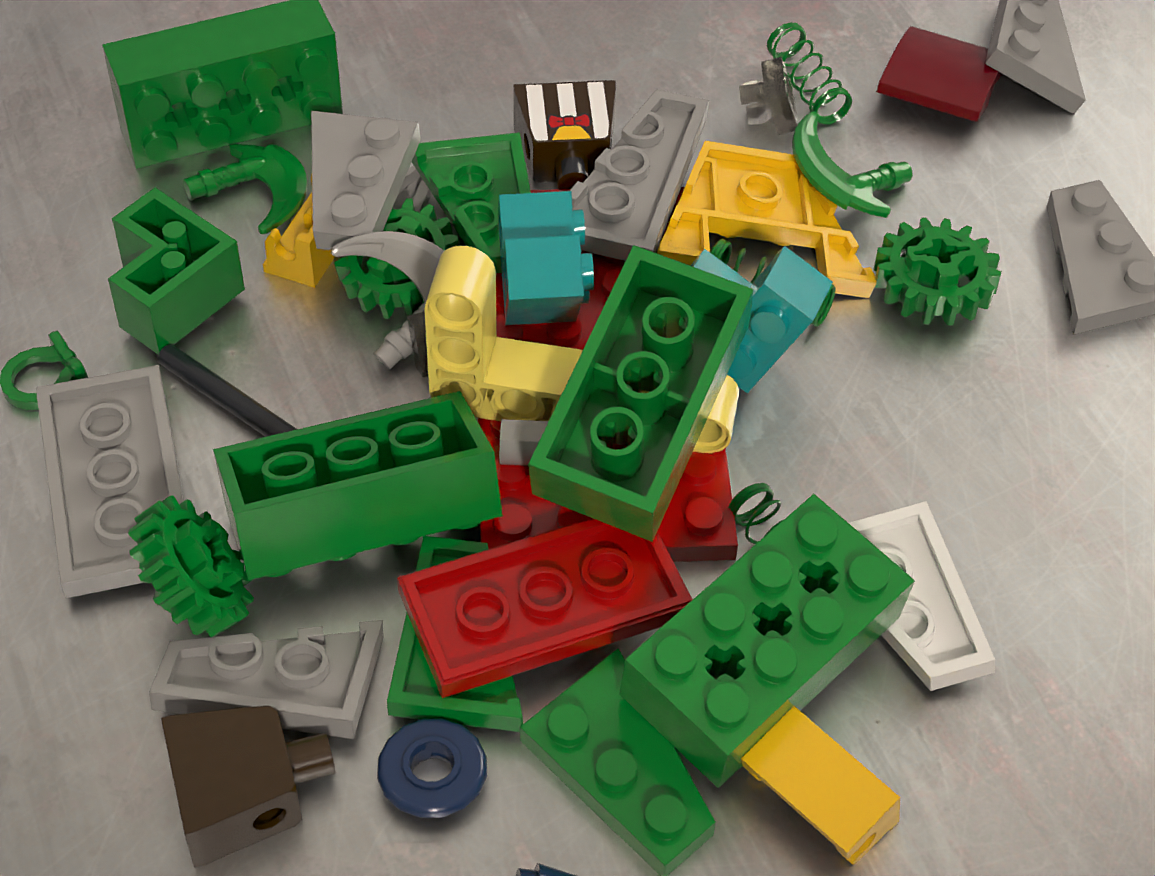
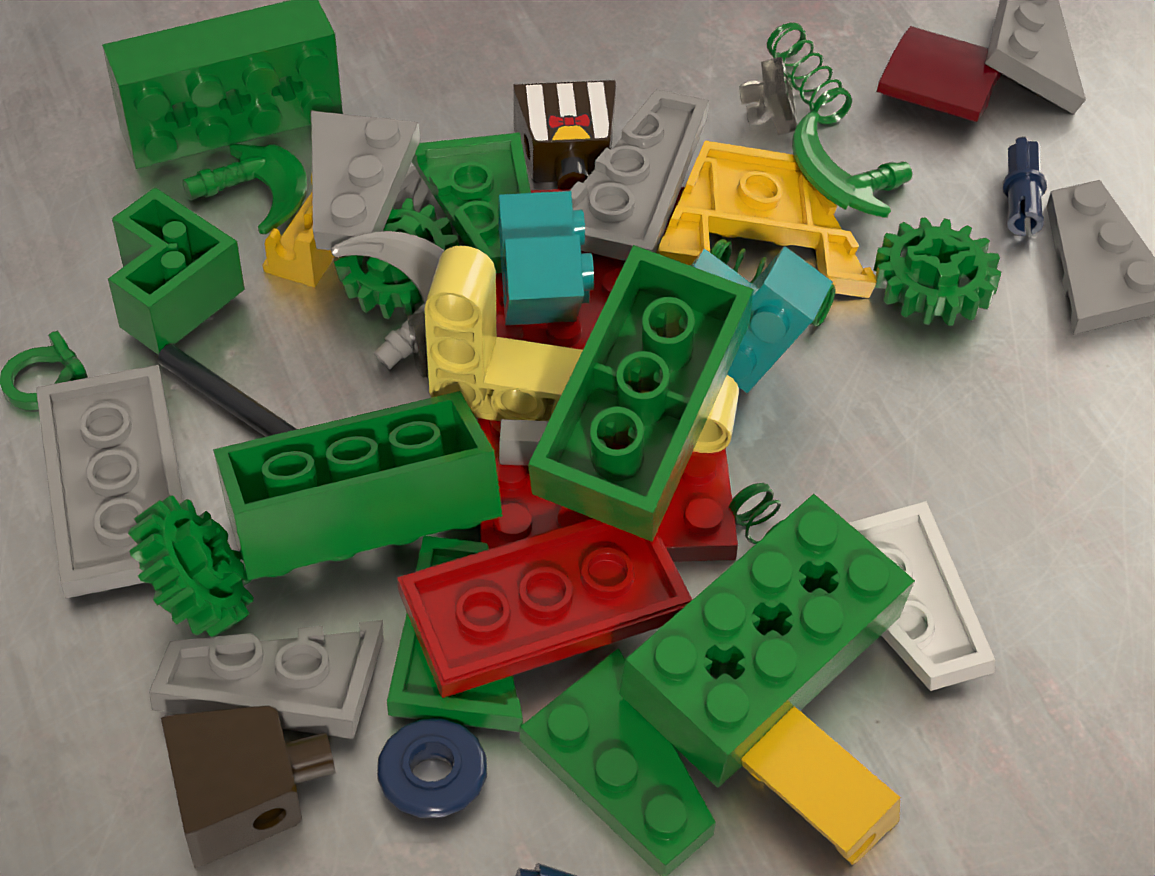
(1024, 187): none -> dark blue axle

